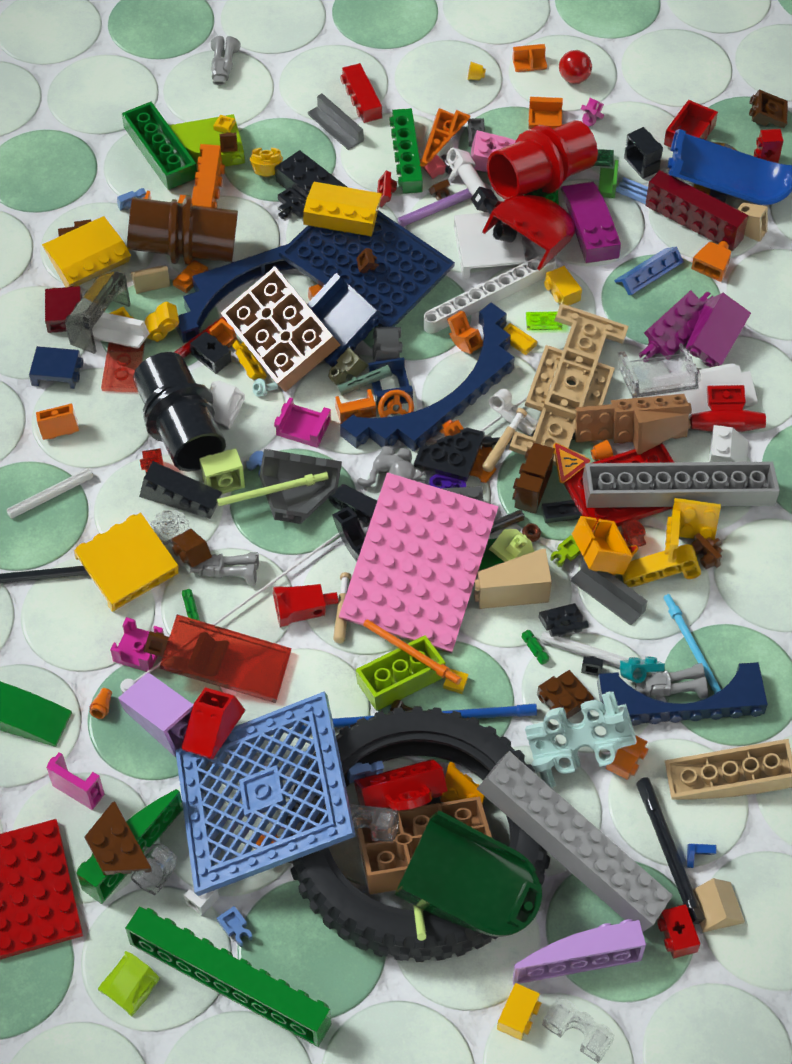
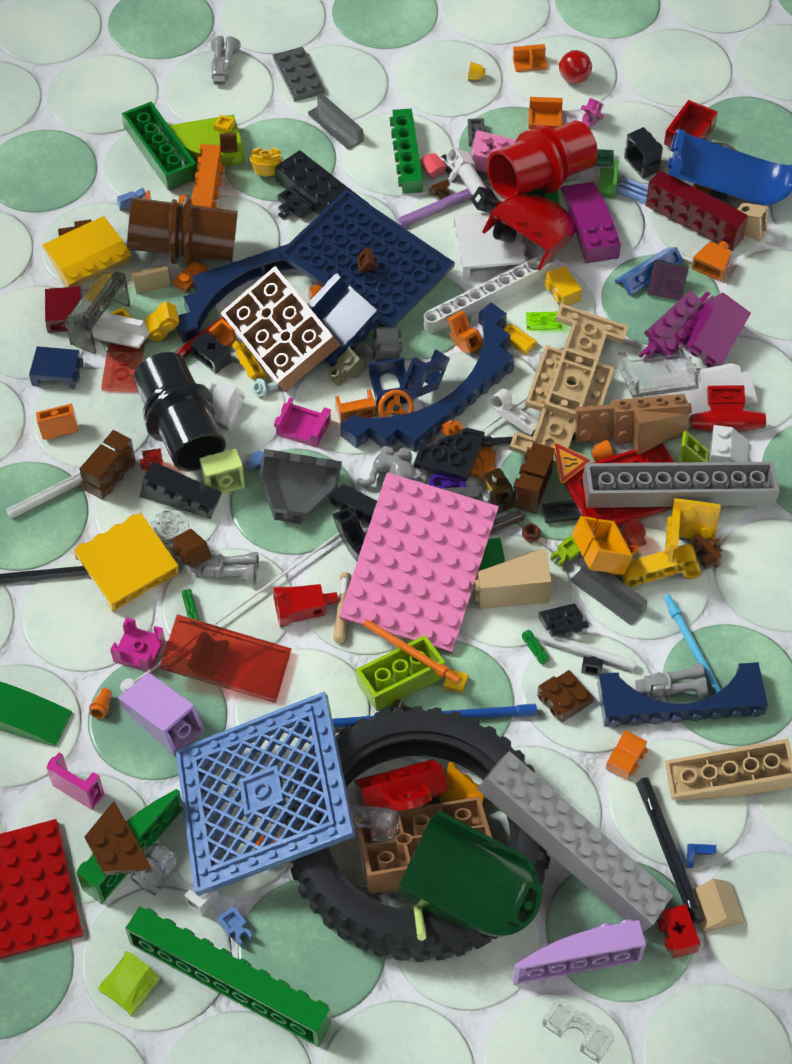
(107, 466): none -> reddish brown piece
(156, 643): reddish brown tile -> none
(211, 722): red slope -> none
(298, 74): none -> dark grey plate
(308, 480): yellowish green bar -> none
(341, 208): yellow slope -> none
(361, 93): red brick -> none
(364, 770): medium blue plate -> none
(366, 379): sand green pin -> none
(386, 186): red hinge -> none
(425, 372): none -> dark blue panel
(443, 129): orange wedge -> none
(497, 489): none -> dark brown torso
(502, 443): tan piece -> none
(511, 545): yellowish green piece -> none
(519, 1011): yellow brick -> none
(549, 753): light aqua gear -> none
(637, 669): teal plate -> none
(668, 280): none -> tile
(692, 450): none -> lime slope
(768, 109): reddish brown plate -> none
(769, 145): red brick -> none

